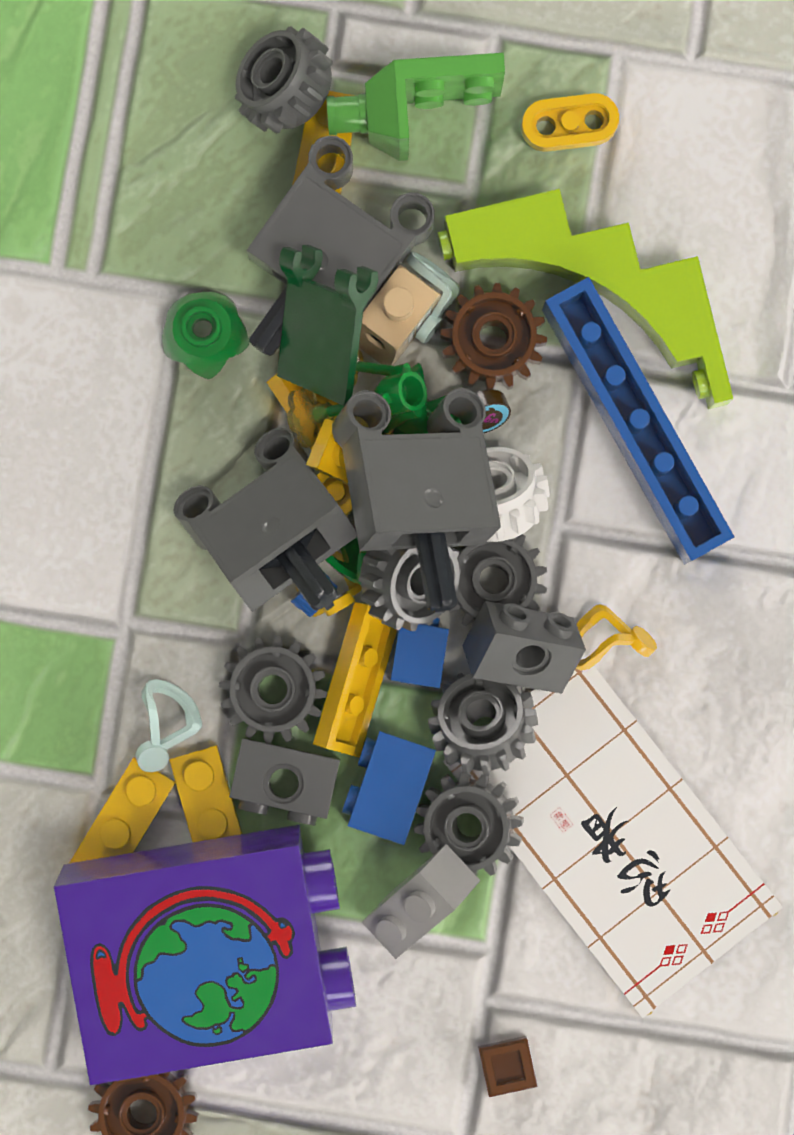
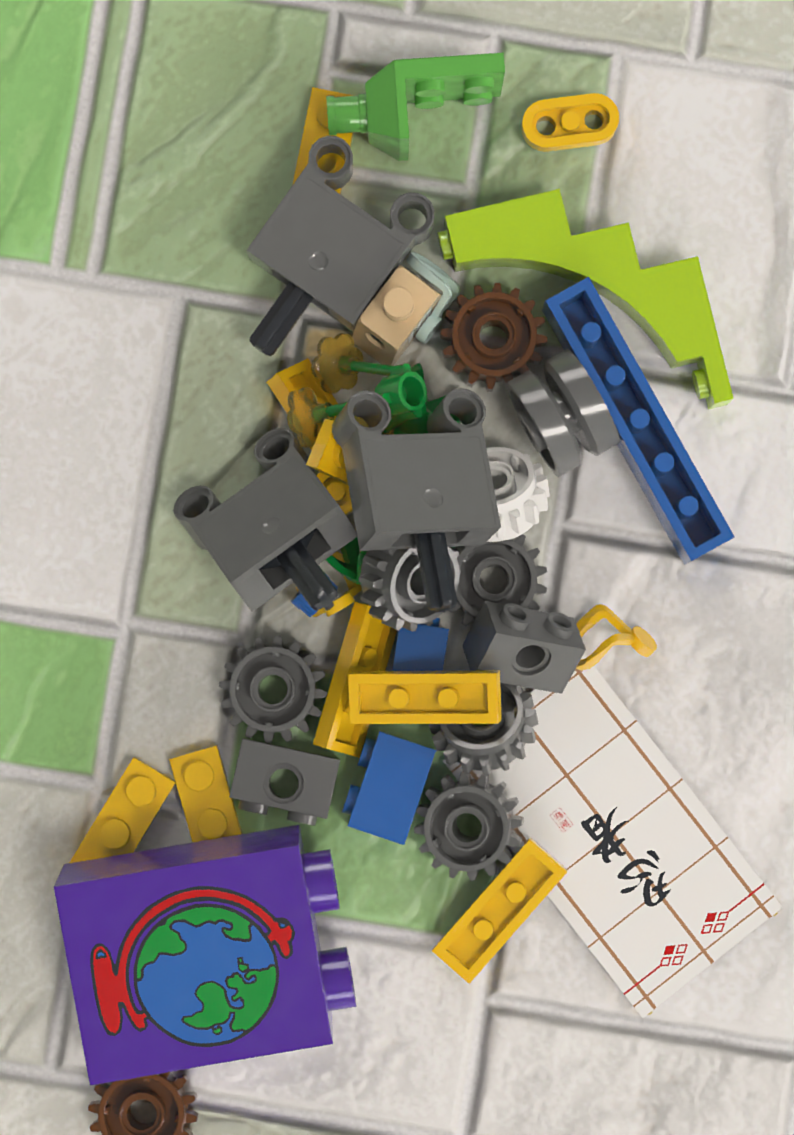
(154, 754): light aqua piece -> none
(207, 354): green piece -> none
(283, 79): dark grey gear -> none
(322, 324): dark green flag -> none
(421, 901): light grey brick -> none
(425, 697): none -> yellow plate
(496, 407): dark brown tile -> none
(499, 910): none -> yellow plate
(507, 1066): reddish brown tile -> none
(565, 412): none -> dark grey wheel

